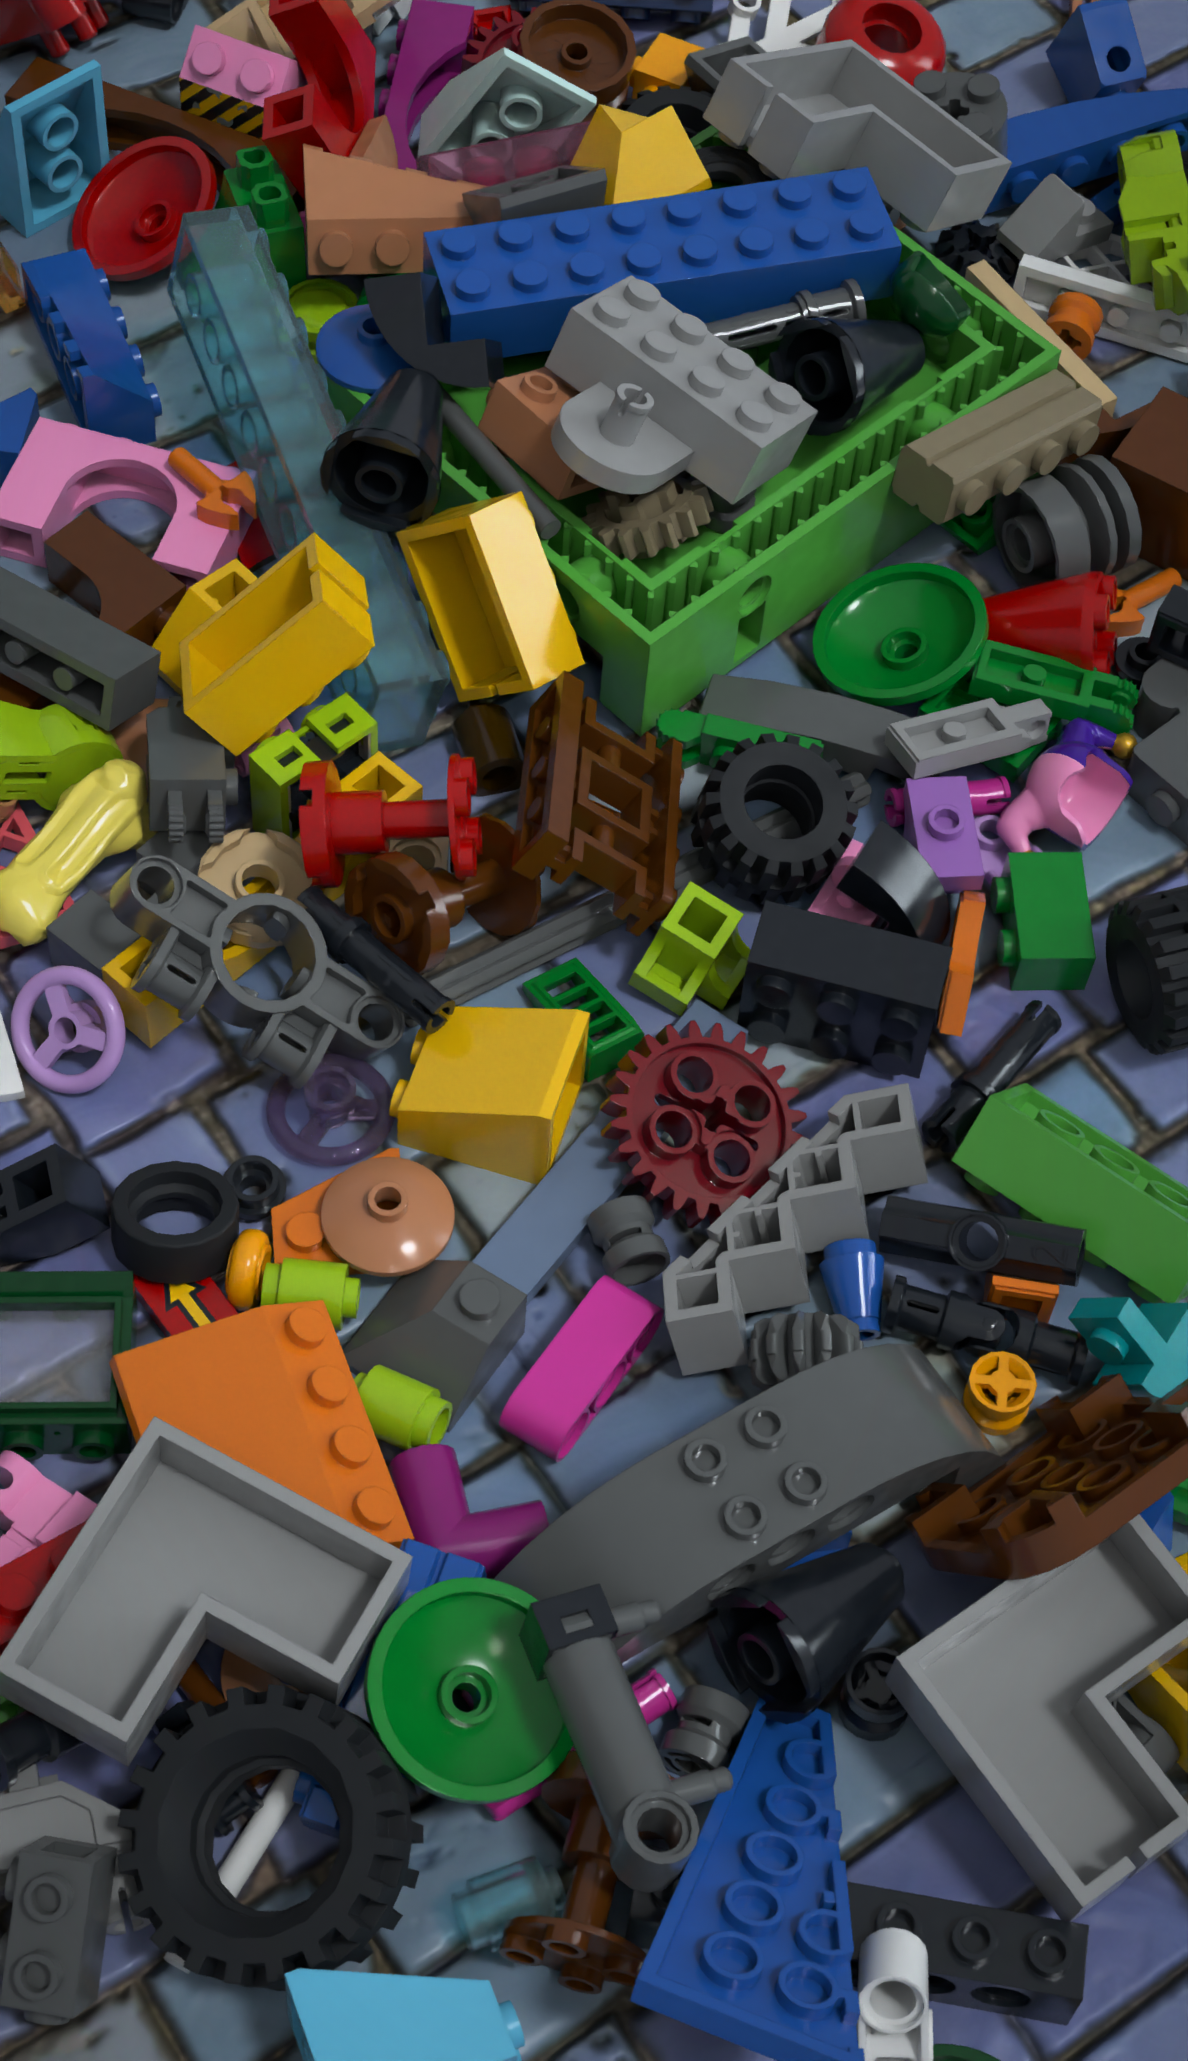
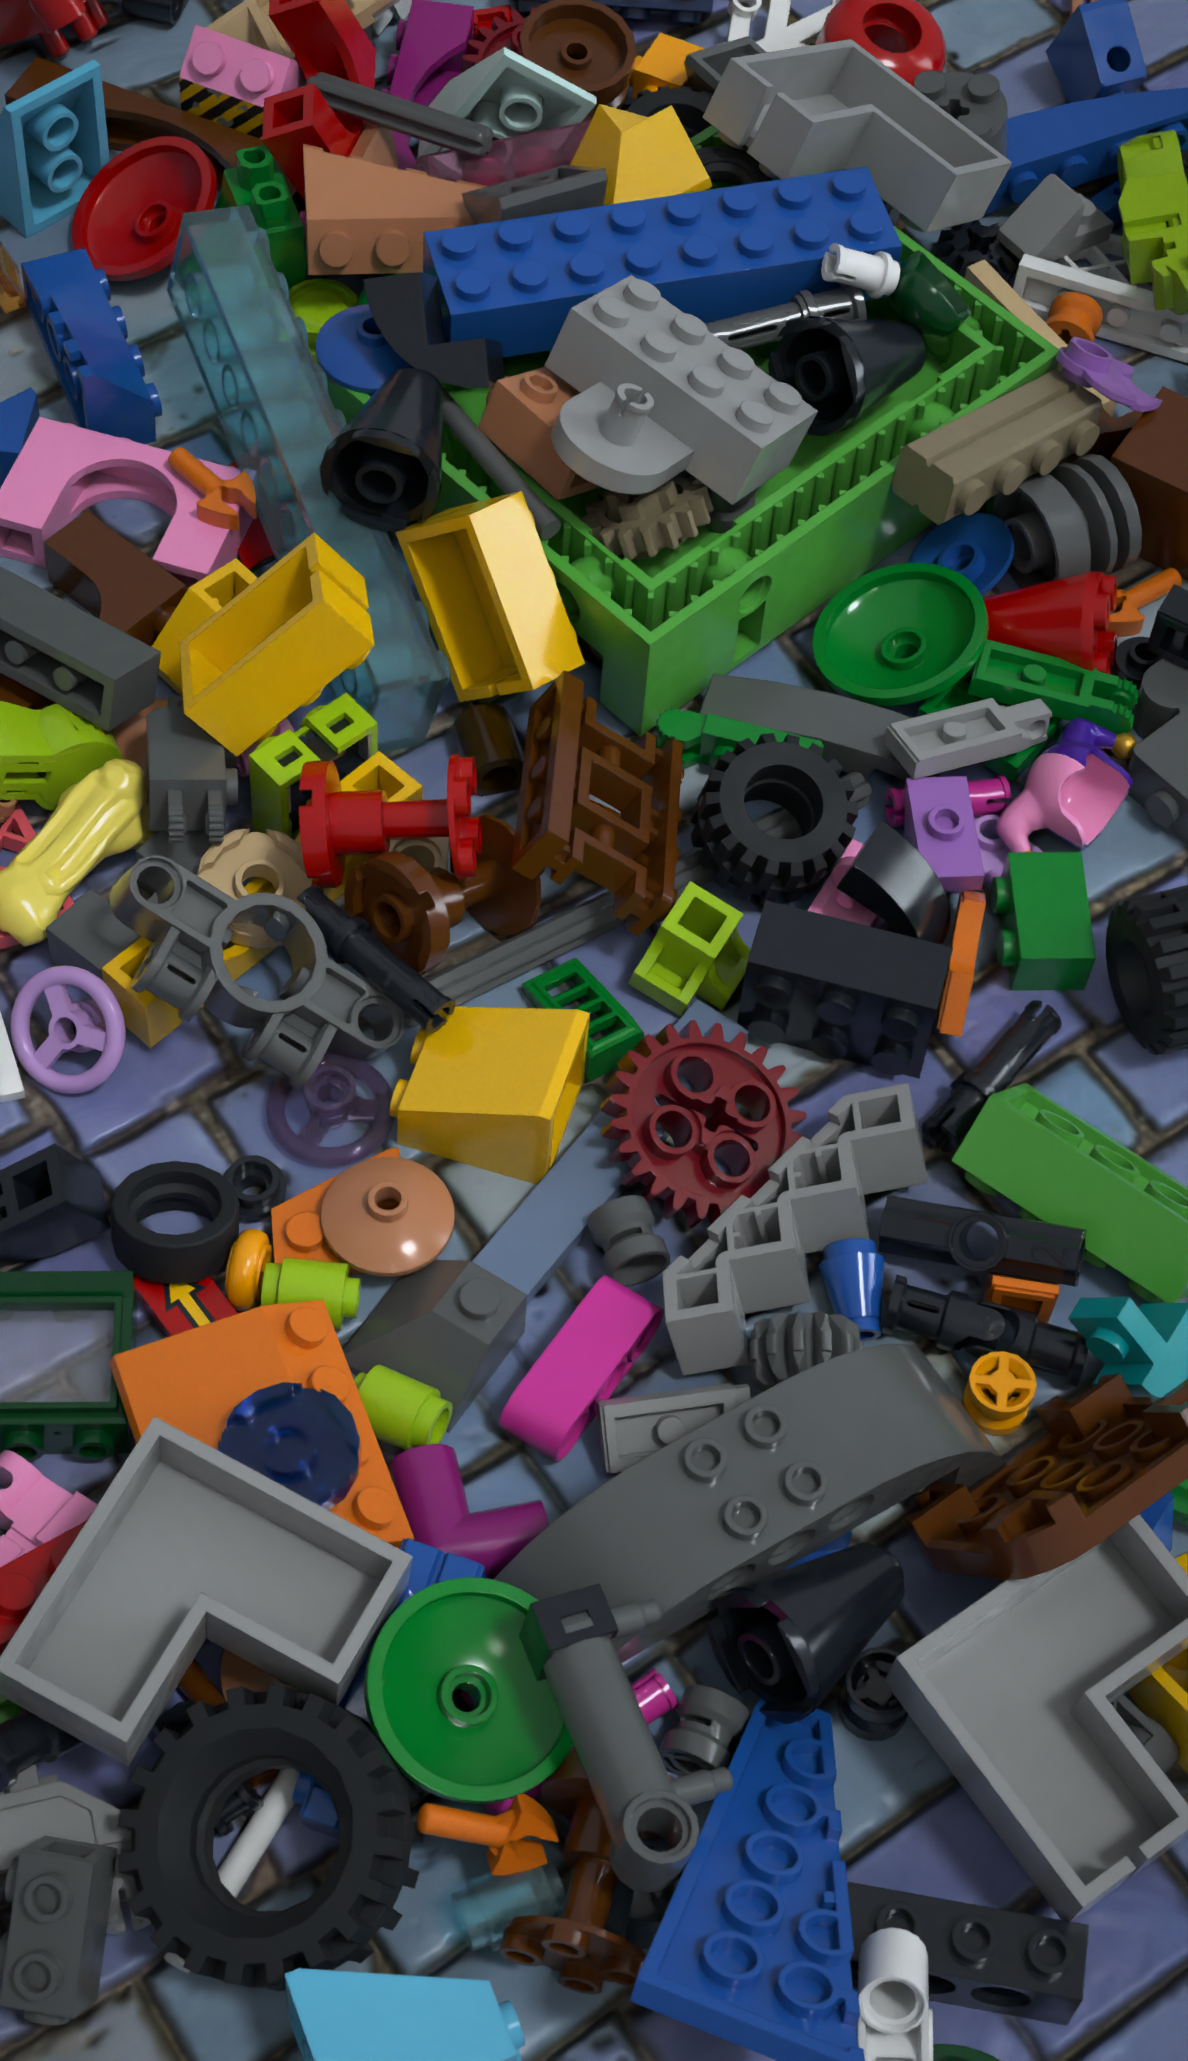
(296, 1440): none -> clear blue tile
(404, 116): none -> dark grey axle
(502, 1833): none -> orange bar
(646, 1423): none -> light grey hinge
(873, 273): none -> white pin
(970, 545): none -> blue dish
(1095, 367): none -> medium lavender plate

